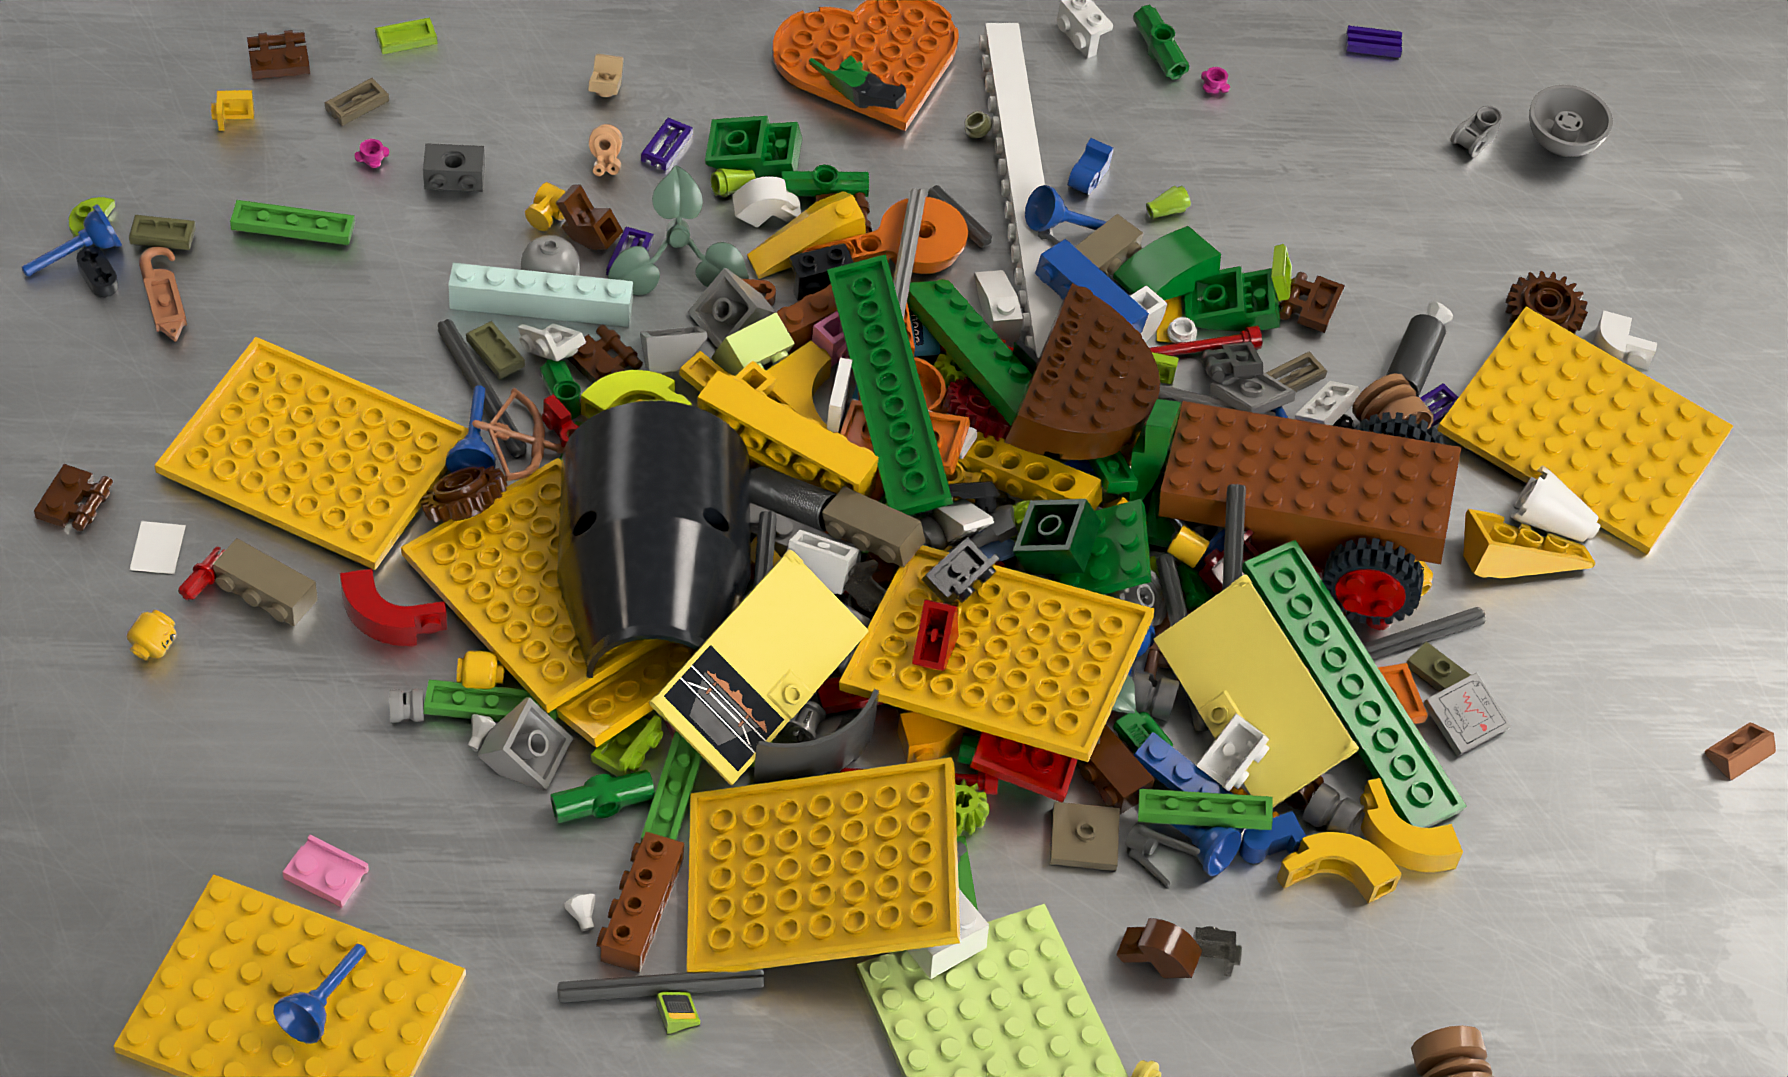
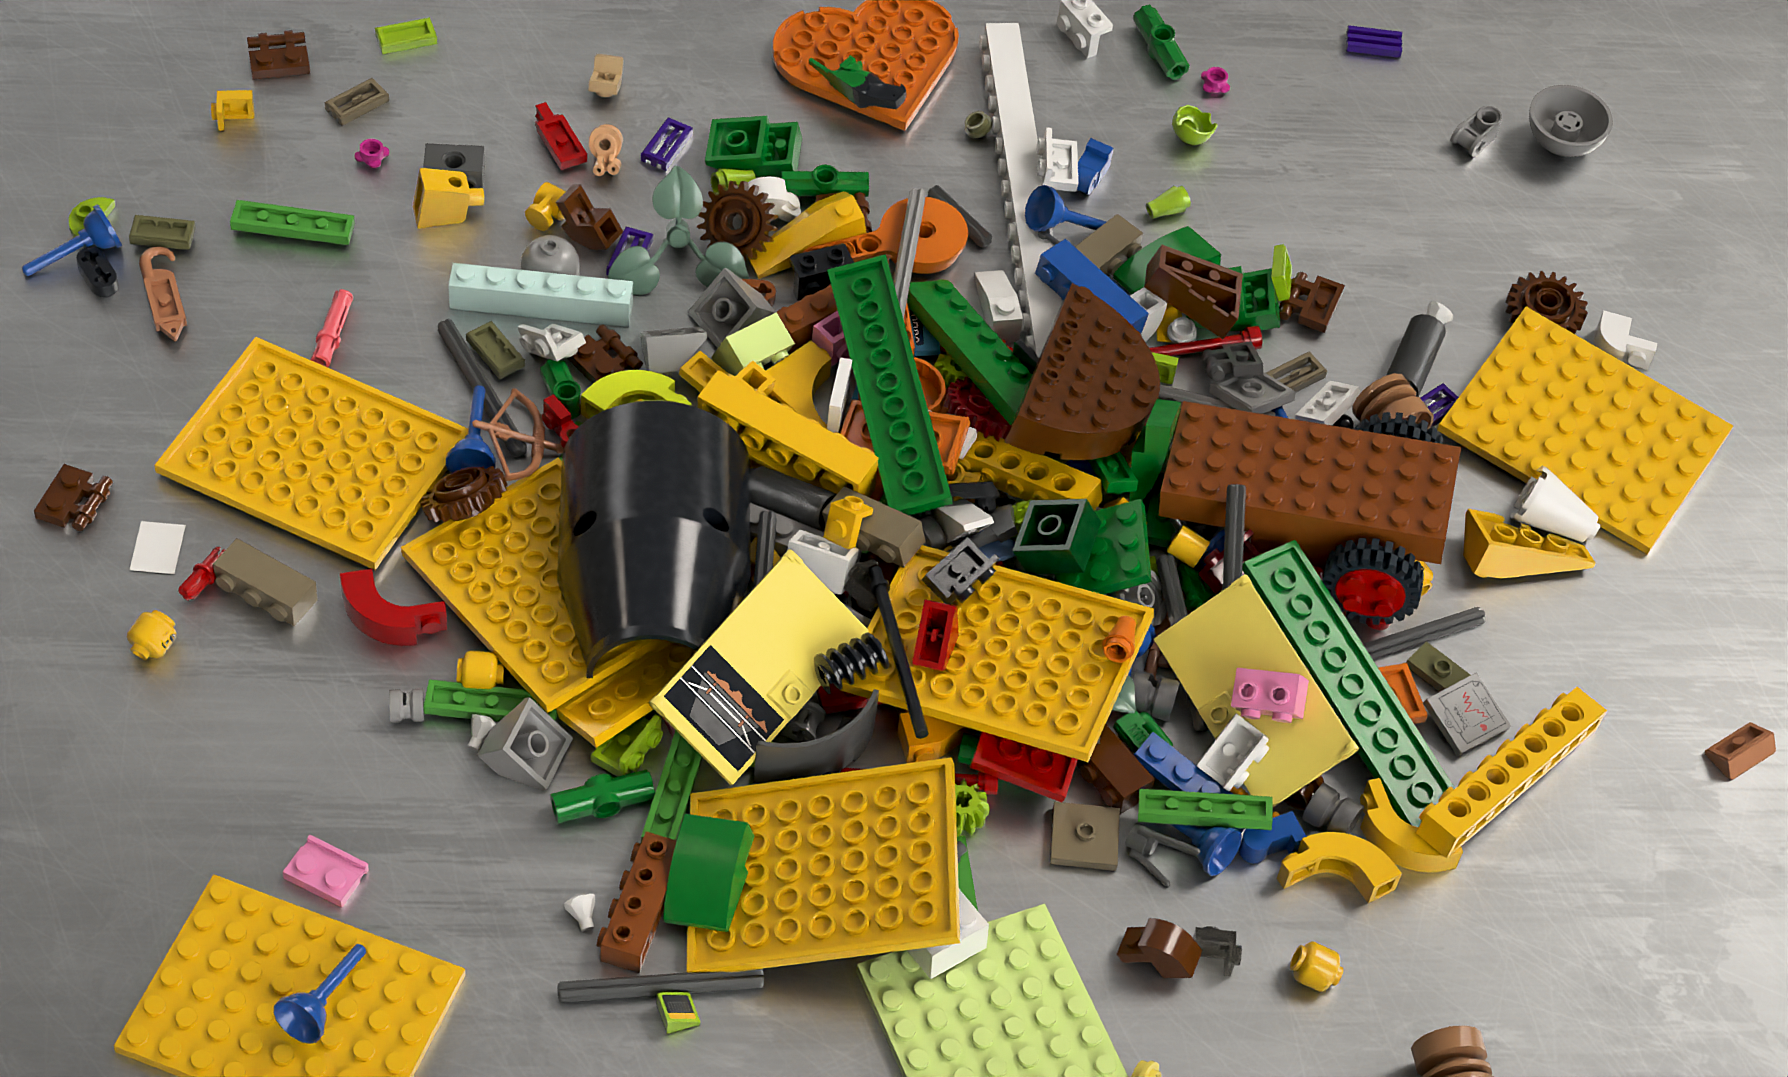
(329, 337): none -> coral pin
(443, 197): none -> yellow torso
(559, 138): none -> red hinge
(707, 872): none -> green slope
(754, 217): none -> reddish brown gear
(845, 521): none -> yellow bracket
(850, 660): none -> black piece
(880, 588): none -> black bar
(1057, 162): none -> white bracket
(1120, 642): none -> orange cone
(1193, 125): none -> lime hair
(1196, 288): none -> reddish brown wedge
(1270, 694): none -> bright pink brick
(1316, 966): none -> yellow head
(1509, 772): none -> yellow brick

